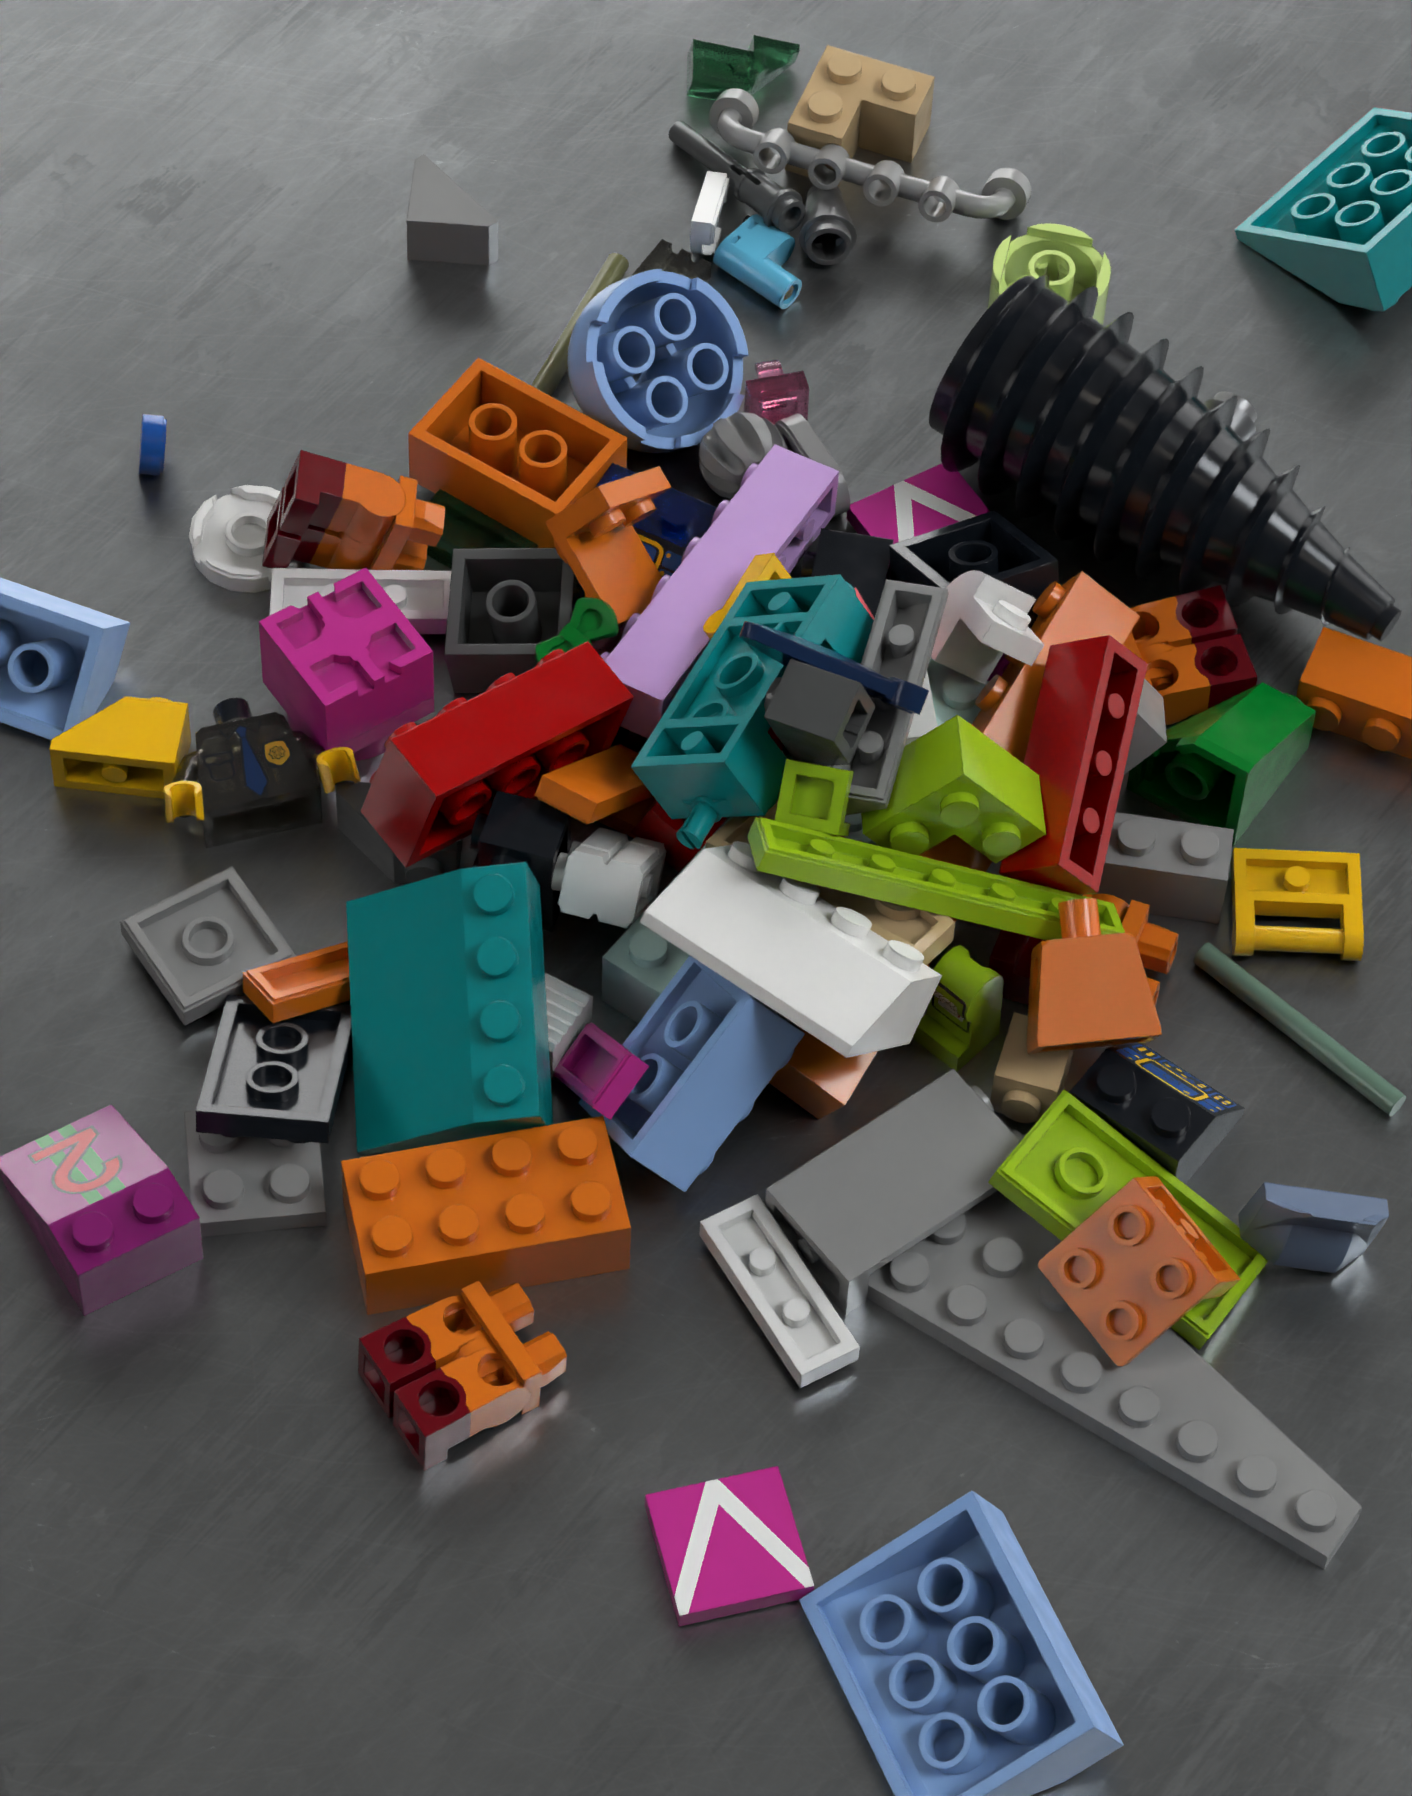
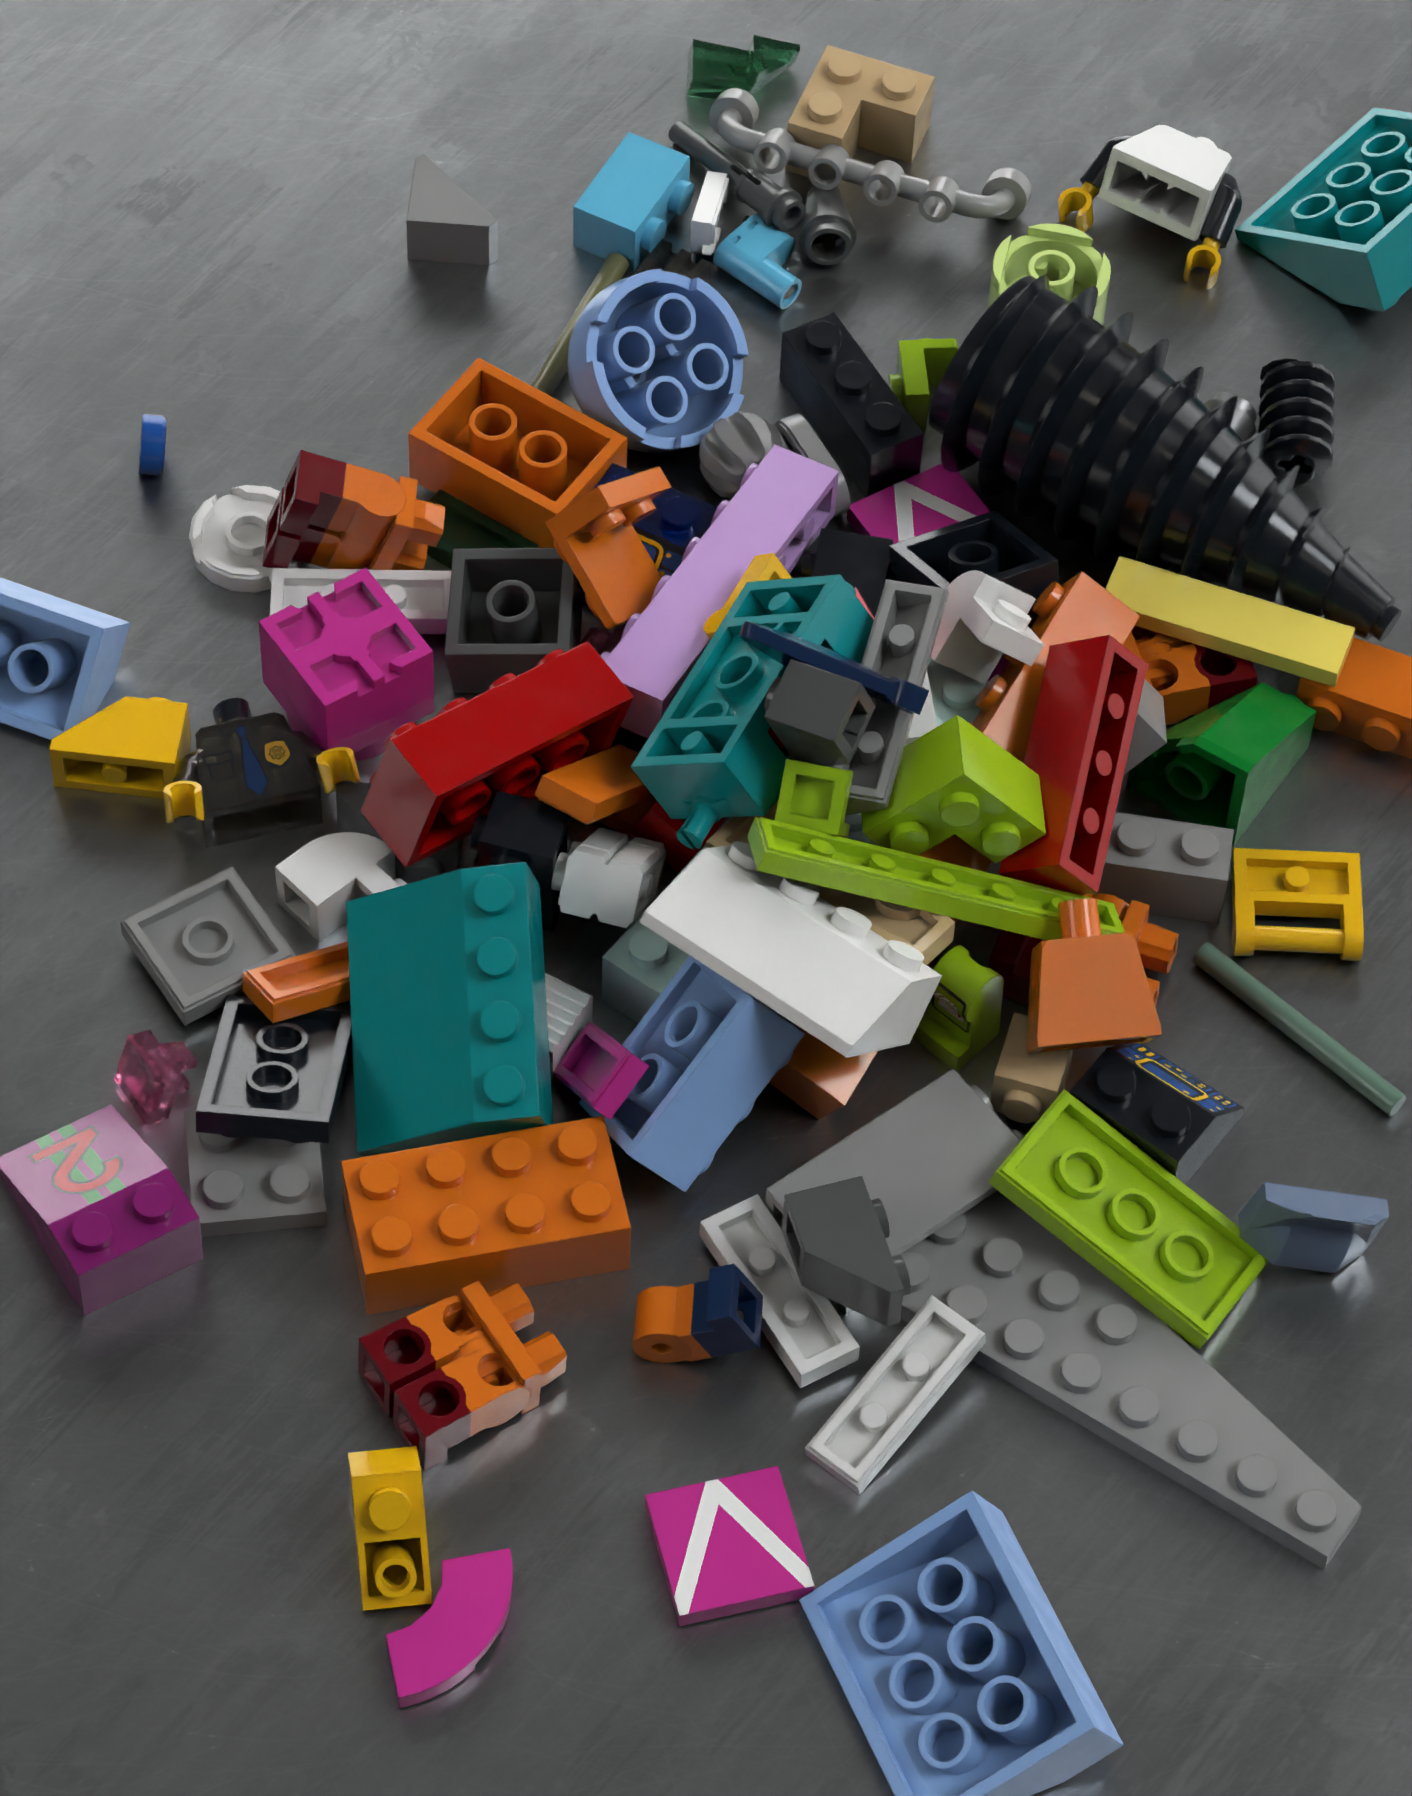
(153, 1074): none -> clear pink tile
(328, 873): none -> white brick
(390, 1528): none -> yellow slope
(456, 1629): none -> dark pink tile
(590, 622): green piece -> none
(632, 200): none -> medium azure brick
(698, 1318): none -> leg
(775, 393): clear pink tile -> none
(842, 1248): none -> dark grey slope
(850, 404): none -> black brick
(895, 1395): none -> white tile
(918, 367): none -> lime bracket
(1136, 1268): orange bracket -> none
(1169, 182): none -> white torso
(1232, 621): none -> light yellow tile
(1298, 411): none -> black piece

